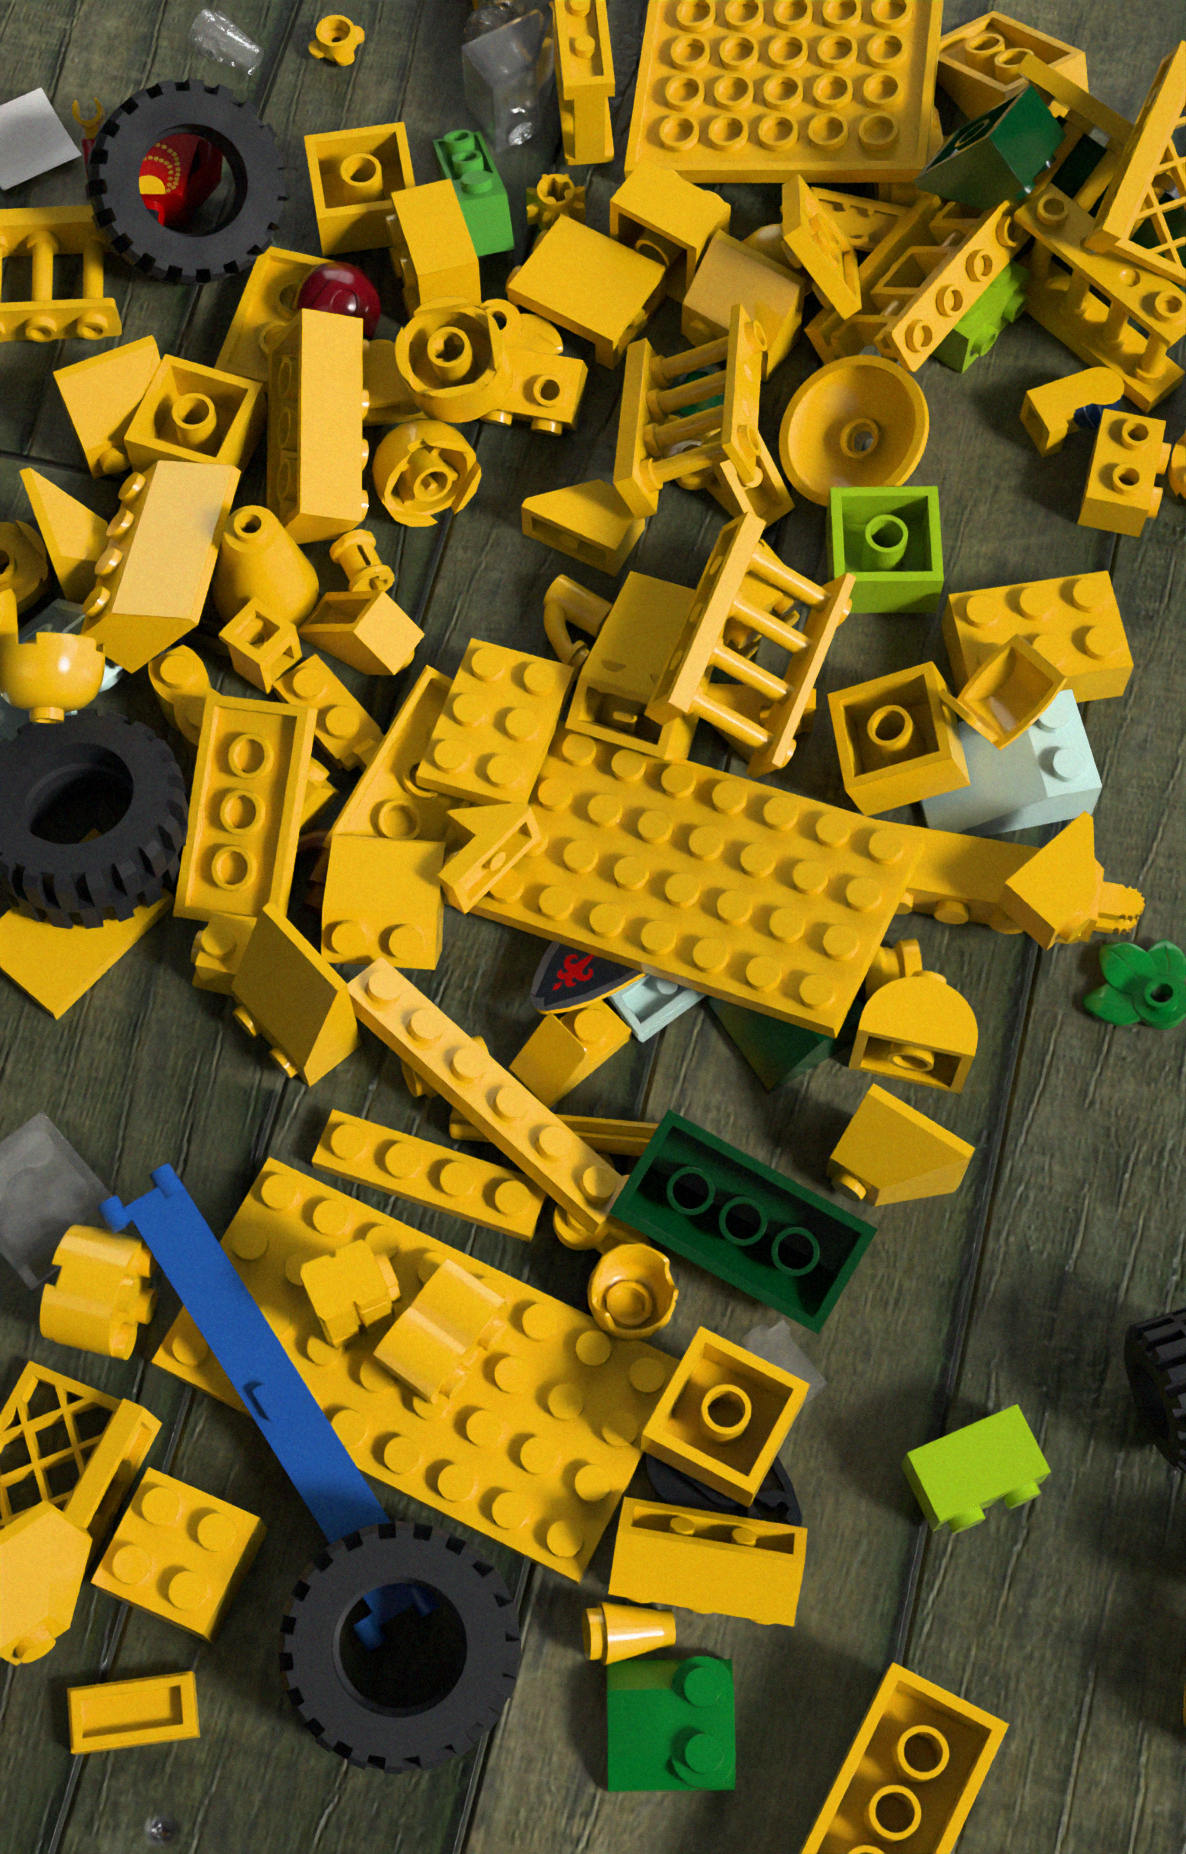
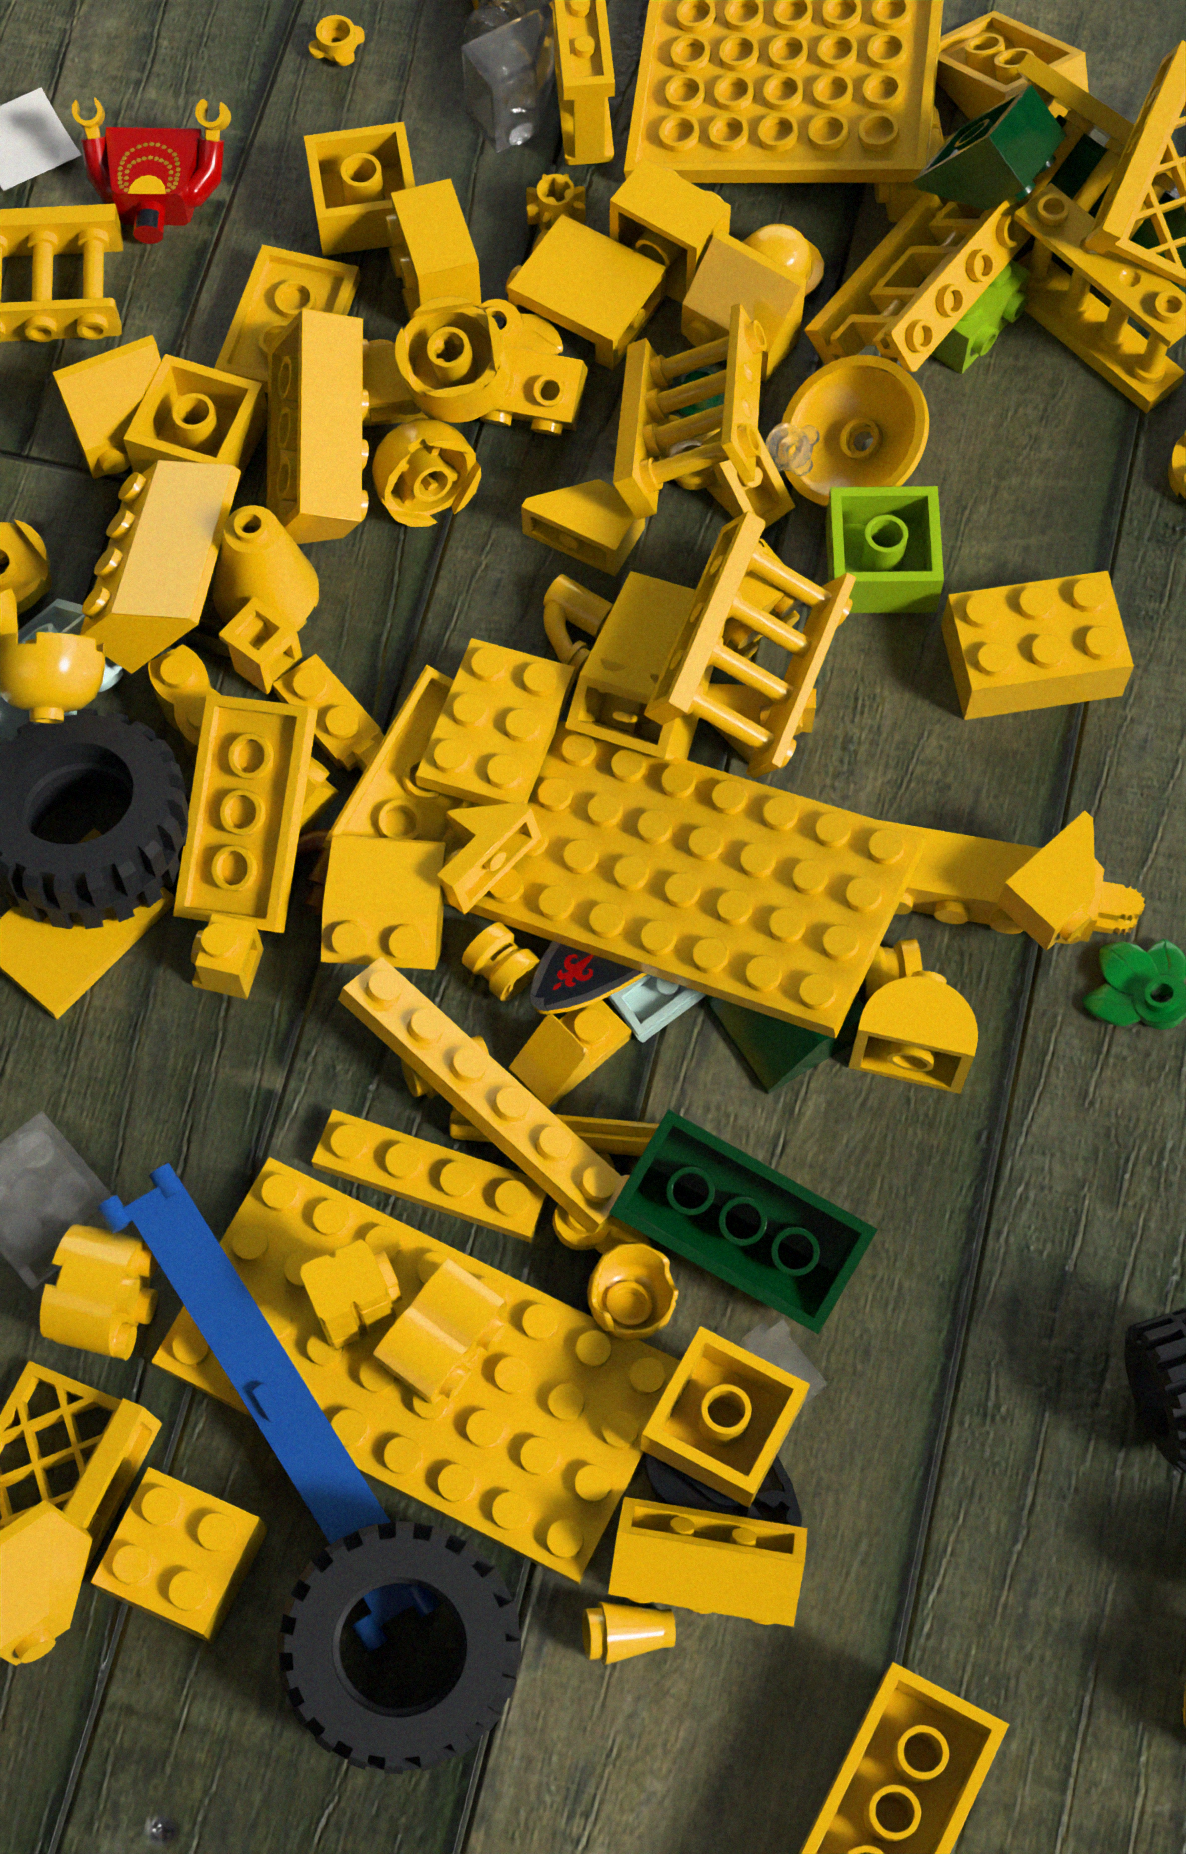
(71, 534): yellow slope -> none
(133, 1713): yellow tile -> none
(224, 42): clear cone -> none
(242, 139): black tyre -> none
(293, 1000): yellow slope -> none
(339, 290): dark red helmet -> none
(360, 562): yellow bush -> none
(363, 631): yellow slope -> none
(478, 188): bright green slope -> none
(501, 961): none -> yellow wheel
(671, 1725): green slope -> none
(783, 438): none -> clear plate
(821, 247): yellow plate -> none
(860, 219): yellow plate -> none
(895, 1154): yellow slope -> none
(897, 740): yellow brick -> none
(975, 1470): lime brick -> none
(1007, 692): yellow piece -> none
(1029, 783): light aqua slope -> none
(1069, 406): yellow leg -> none
(1123, 473): yellow brick -> none

